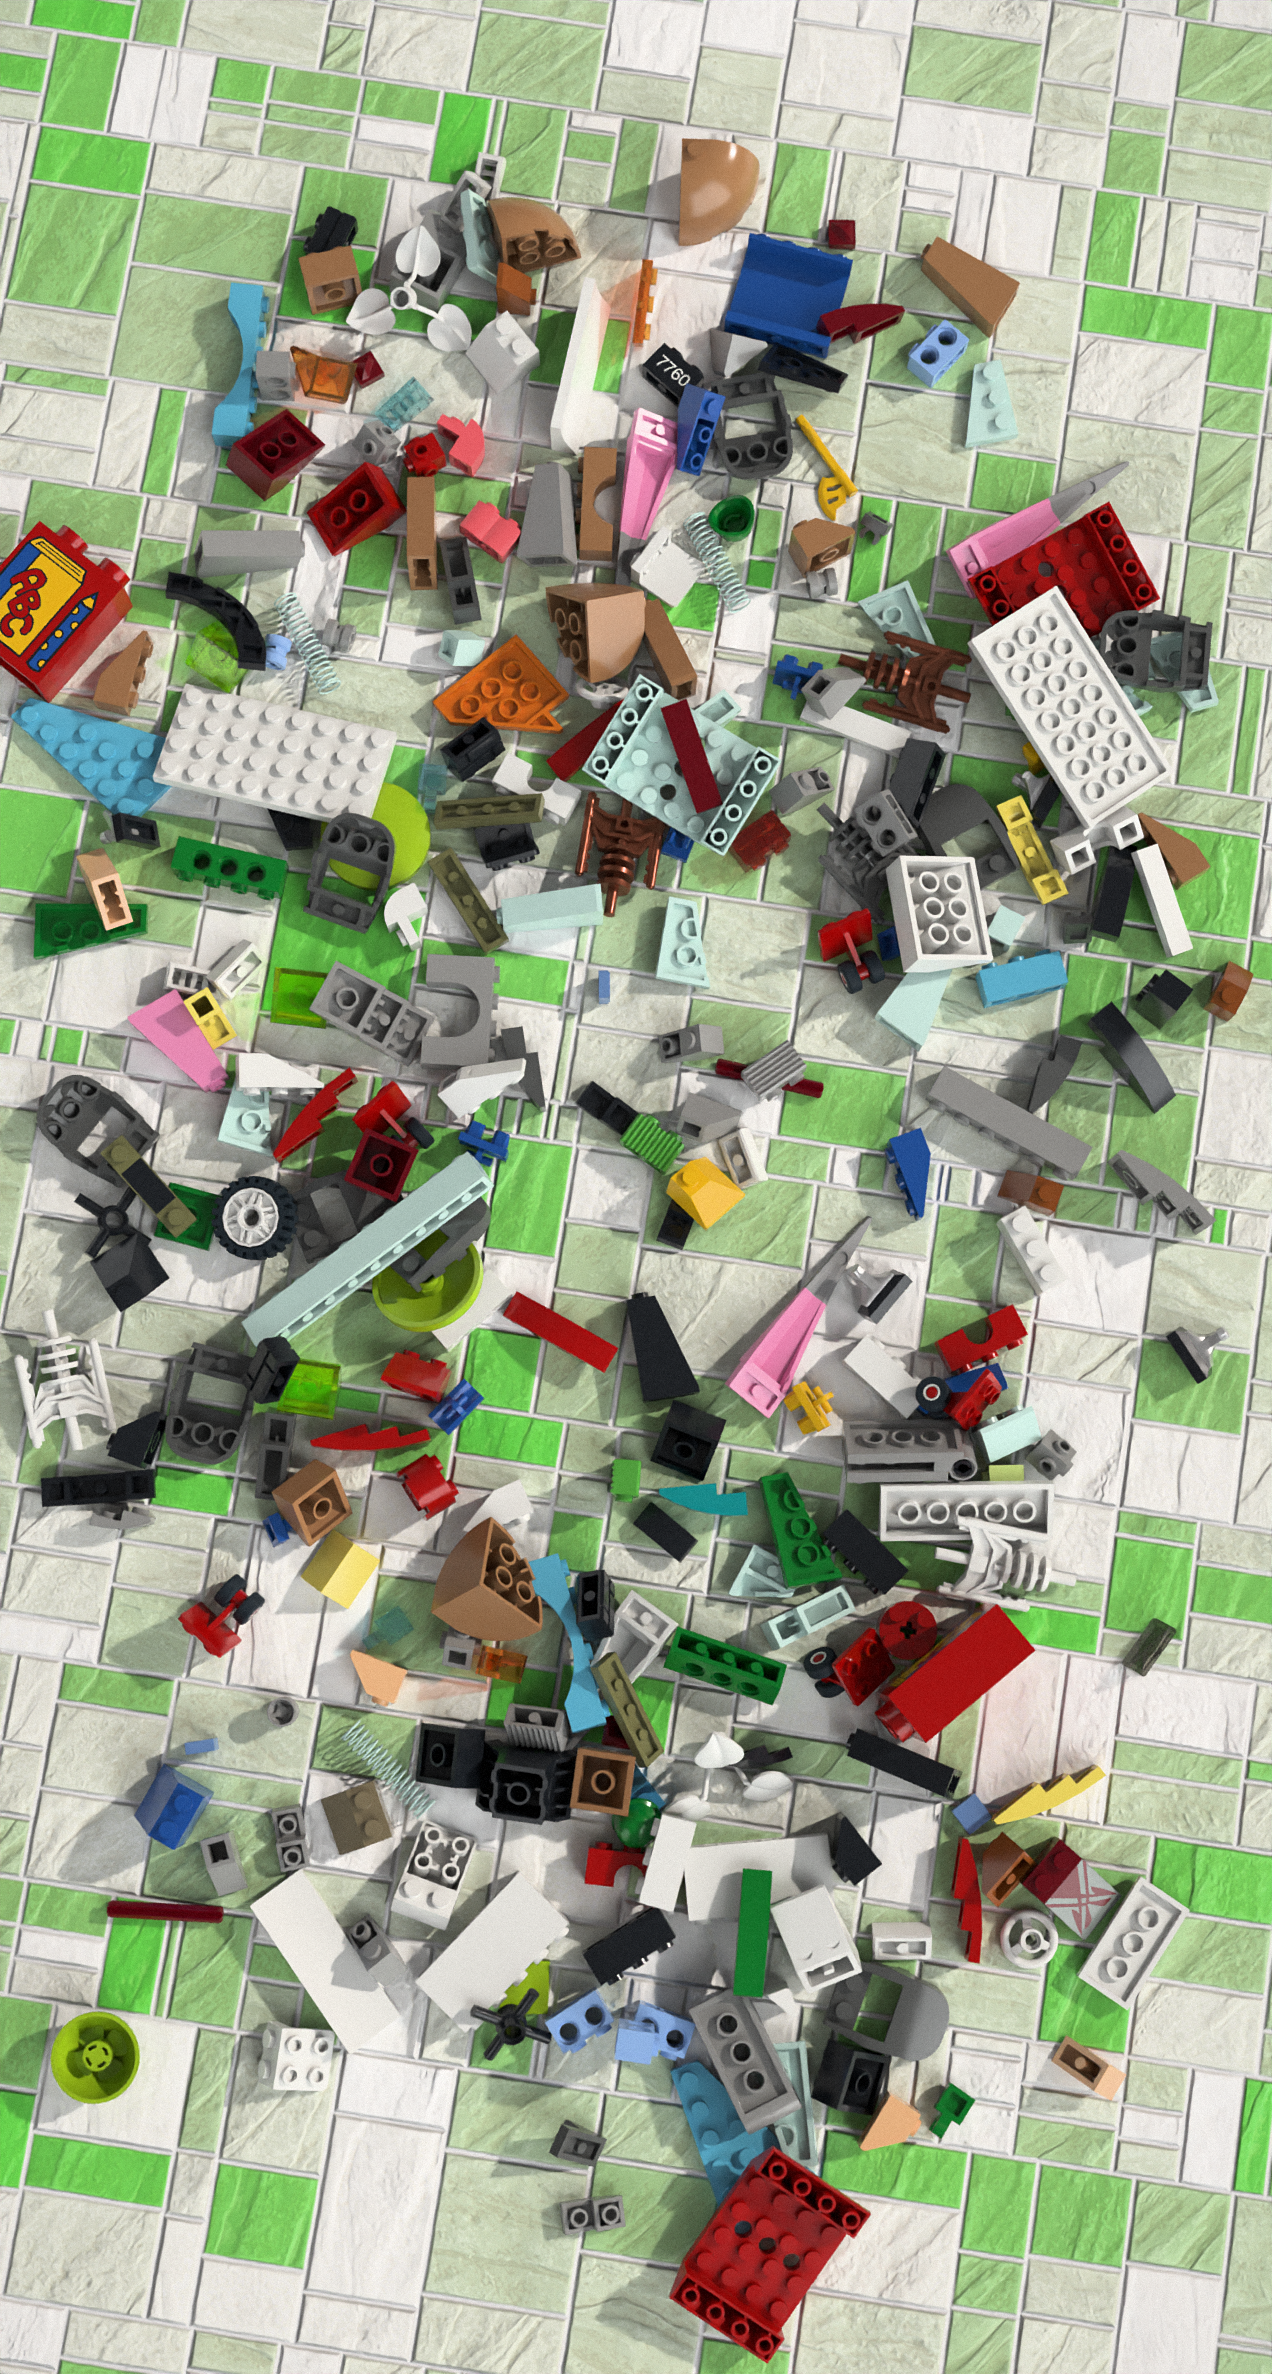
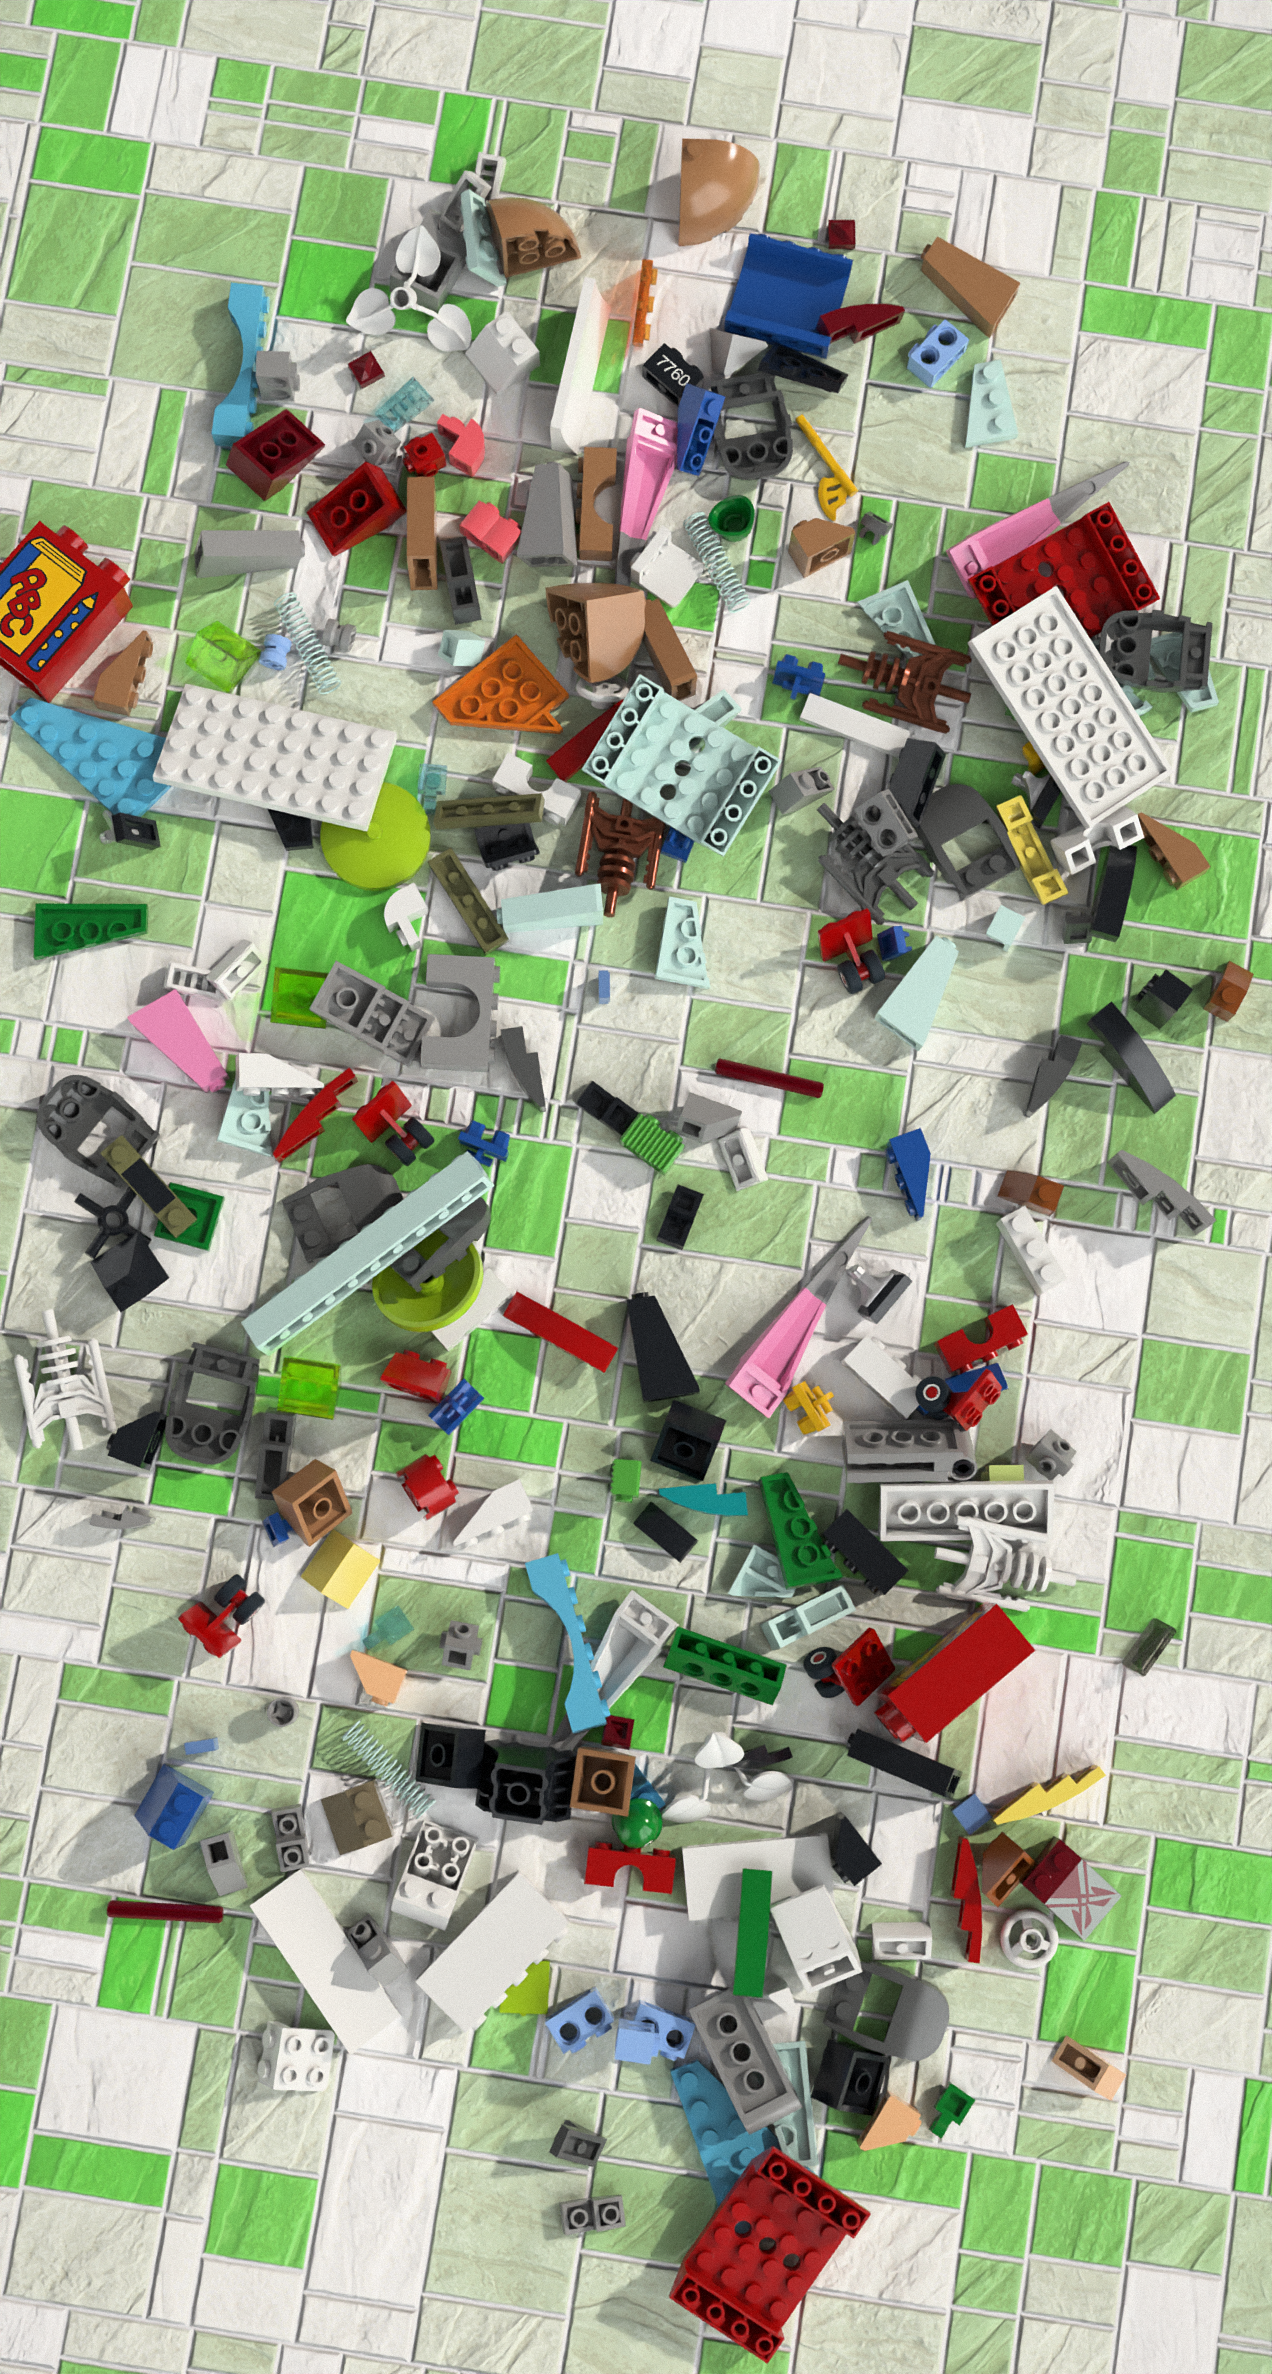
(88, 2072): lime piece -> none
(98, 1488): black slope -> none
(105, 888): light nougat slope -> none
(191, 851): green brick -> none
(210, 1018): light yellow brick -> none
(228, 611): black tile -> none
(235, 1213): wheel -> none
(270, 1369): black brick -> none
(323, 374): clear orange slope -> none
(330, 279): medium nougat slope -> none
(332, 231): black brick -> none
(360, 1440): red slope -> none
(363, 845): dark grey slope -> none
(380, 1165): dark red slope -> none
(472, 749): black brick -> none
(476, 1083): white slope -> none
(488, 1587): medium nougat brick -> none
(501, 1664): clear orange slope -> none
(511, 2024): black bar -> none
(514, 291): dark orange slope -> none
(537, 1727): light grey brick -> none
(595, 1604): black brick -> none
(627, 1709): olive plate -> none
(629, 1946): black brick -> none
(665, 1861): white brick -> none
(691, 756): dark red tile -> none
(691, 1044): light grey slope -> none
(703, 1191): yellow slope -> none
(760, 841): clear red brick -> none
(774, 1071): light grey brick -> none
(821, 583): light grey wheel -> none
(831, 690): light grey slope -> none
(921, 1622): red brick -> none
(938, 913): white slope -> none
(1007, 1435): light aqua slope -> none
(1008, 1123): light grey brick -> none
(1021, 978): medium azure brick -> none
(1133, 1942): white plate -> none
(1162, 900): white tile -> none
(1197, 1350): piece -> none

